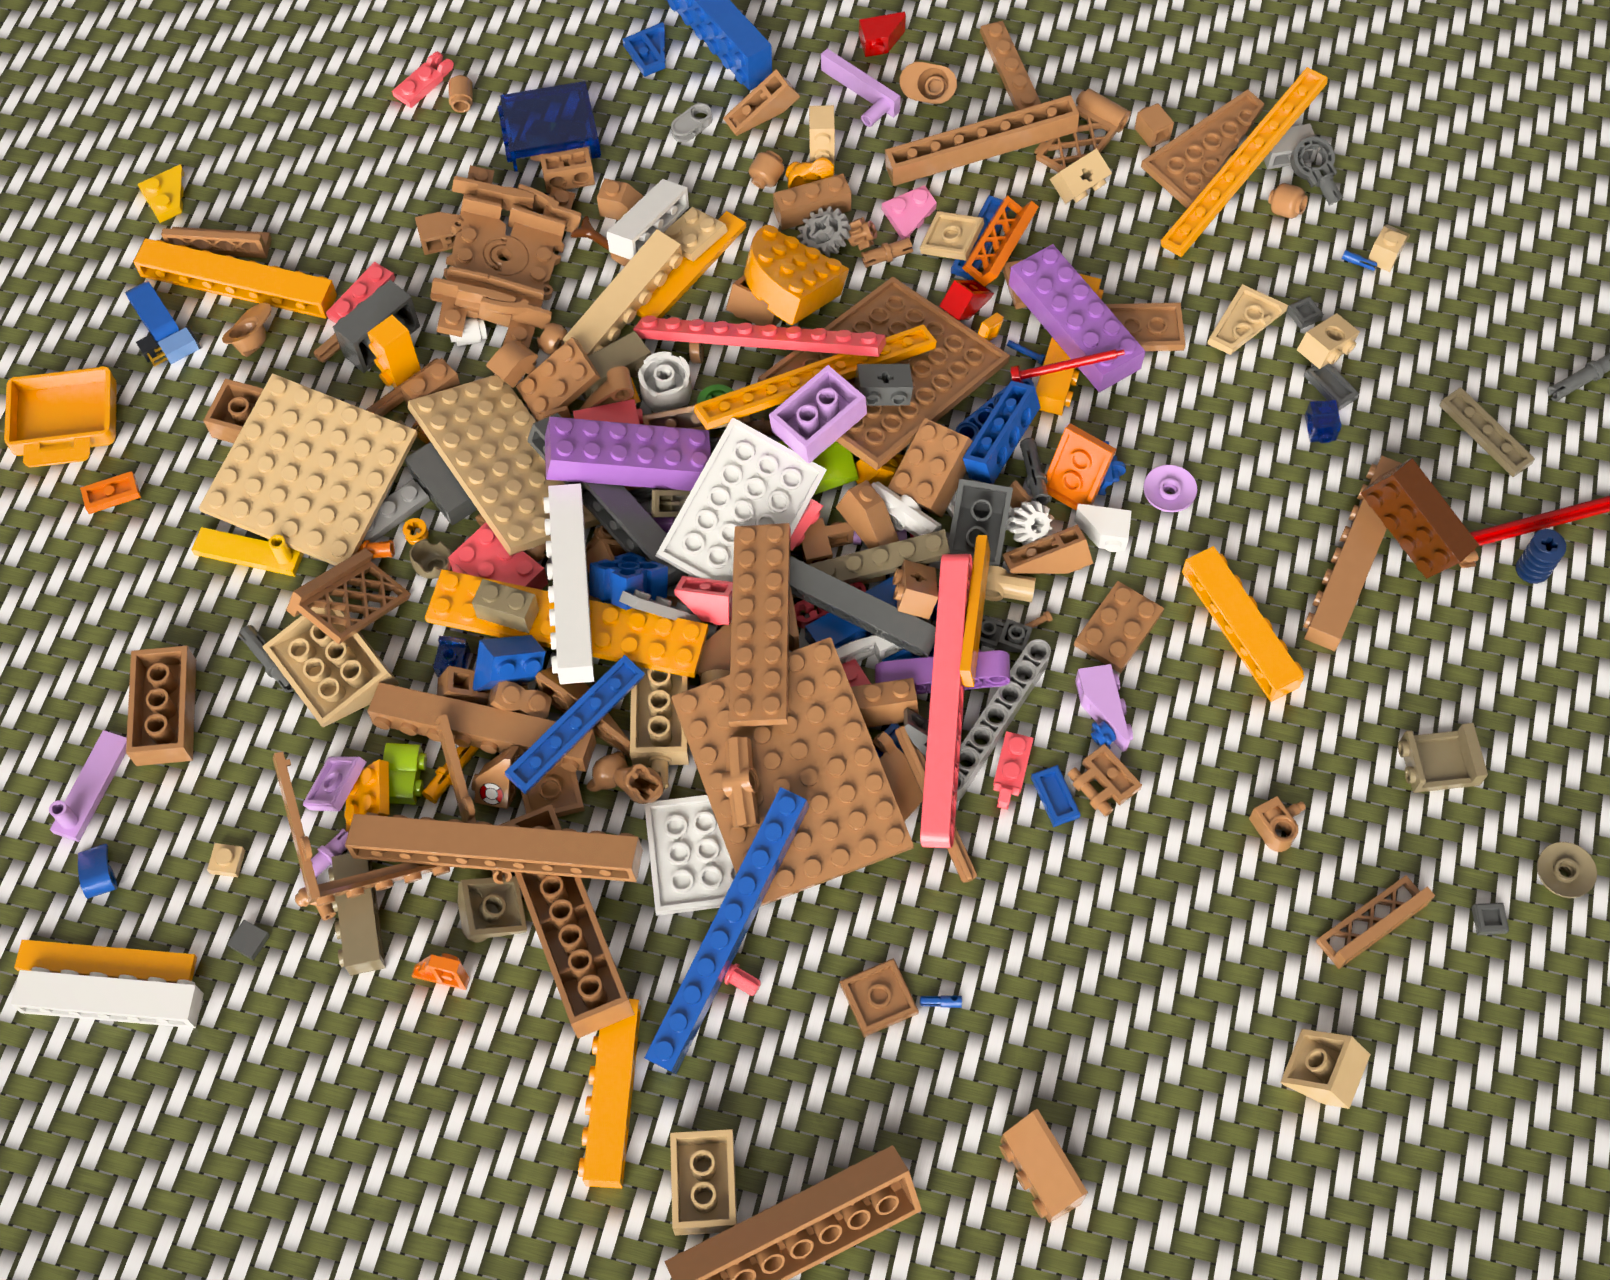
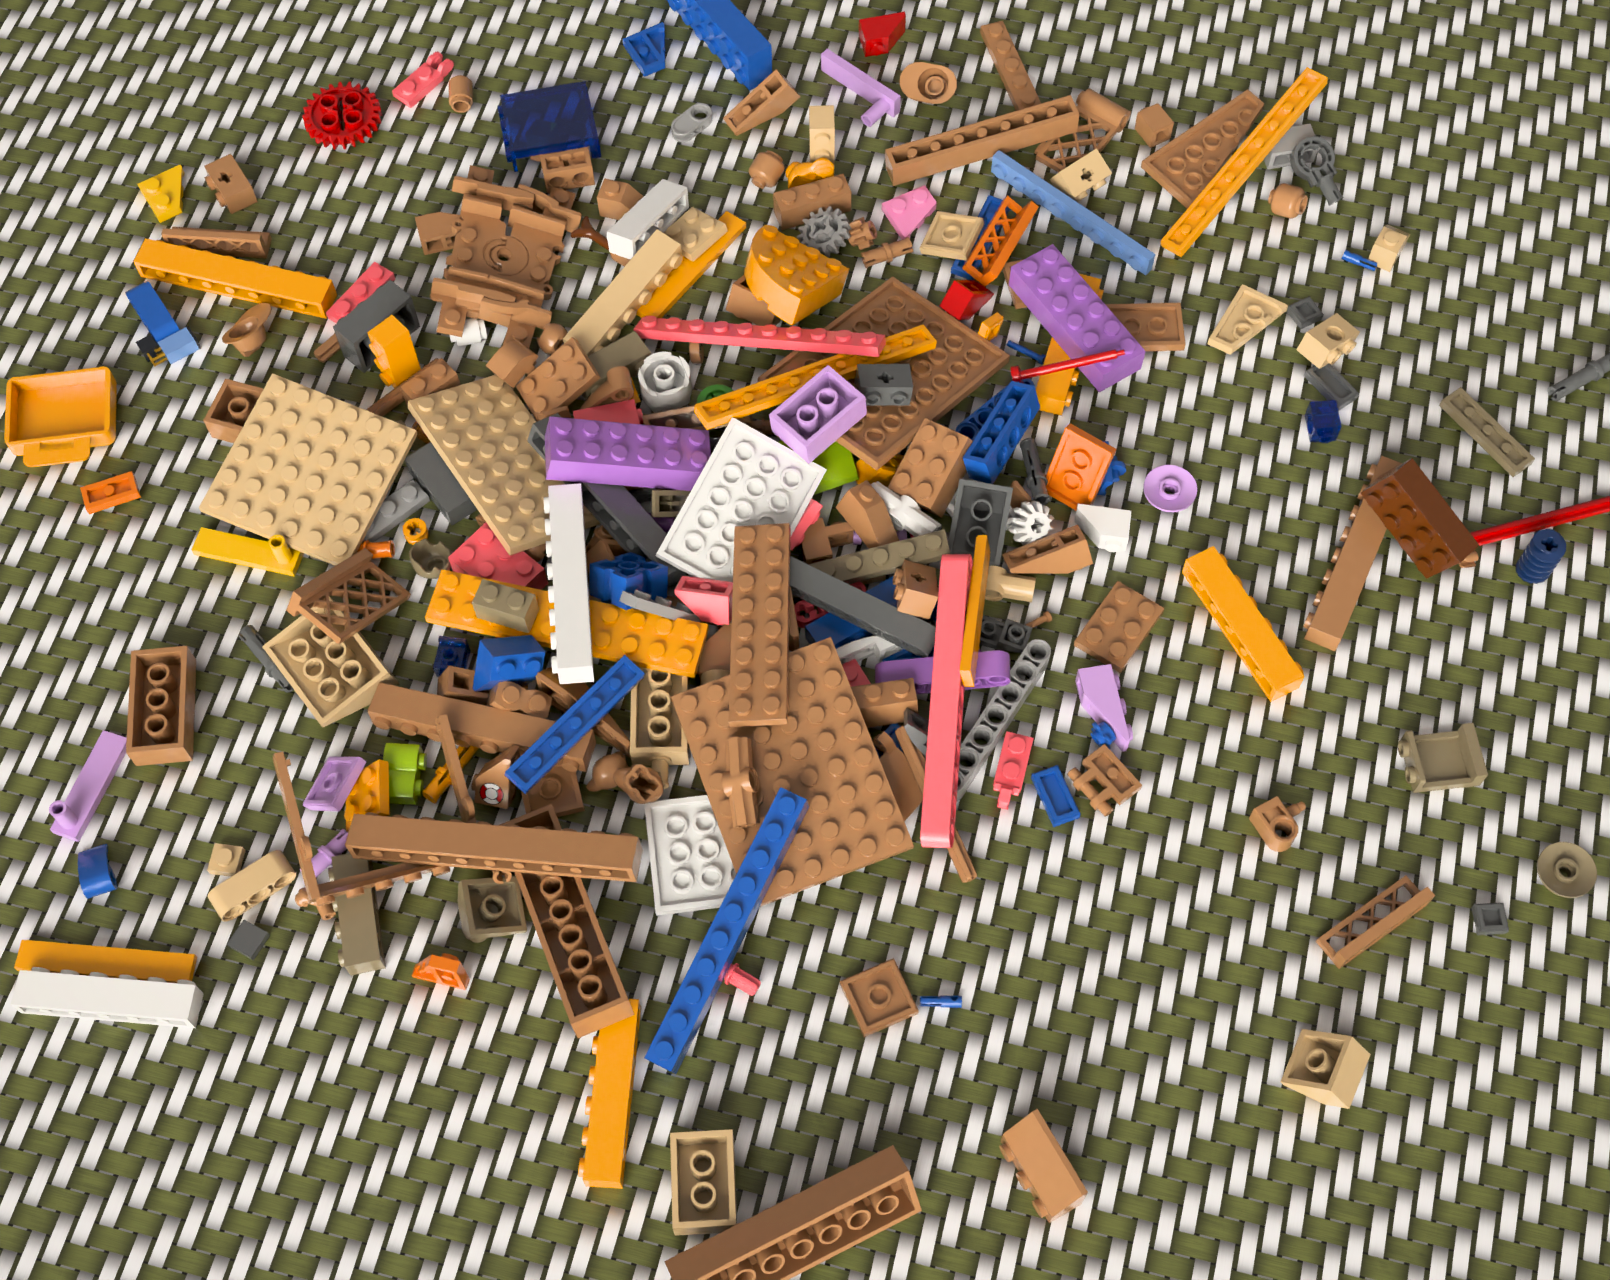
(230, 183): none -> medium nougat brick
(251, 885): none -> tan beam
(324, 115): none -> red gear
(1072, 212): none -> medium blue plate

